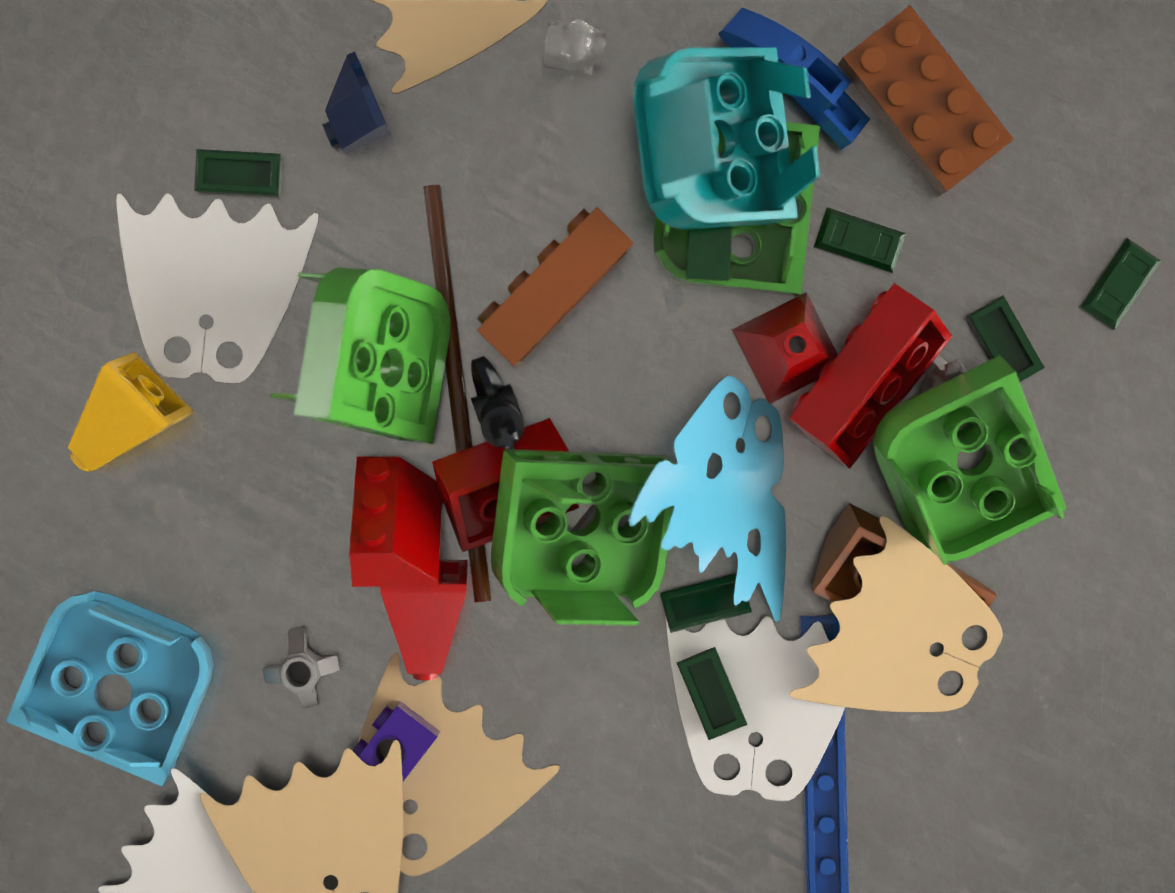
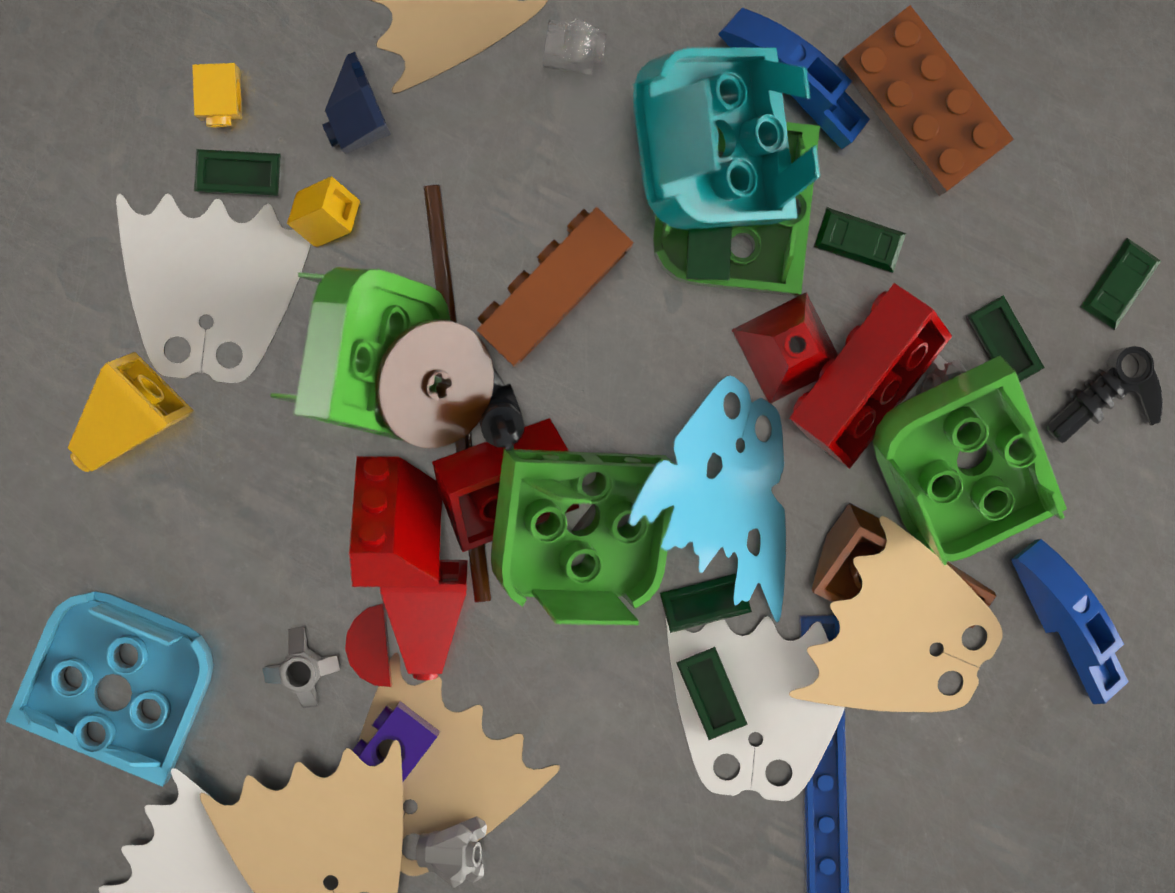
(217, 93): none -> yellow brick
(323, 212): none -> yellow panel
(369, 648): none -> red tile
(409, 369): none -> piece
(454, 852): none -> light grey rock
(1071, 608): none -> blue slope
(1108, 385): none -> black piece

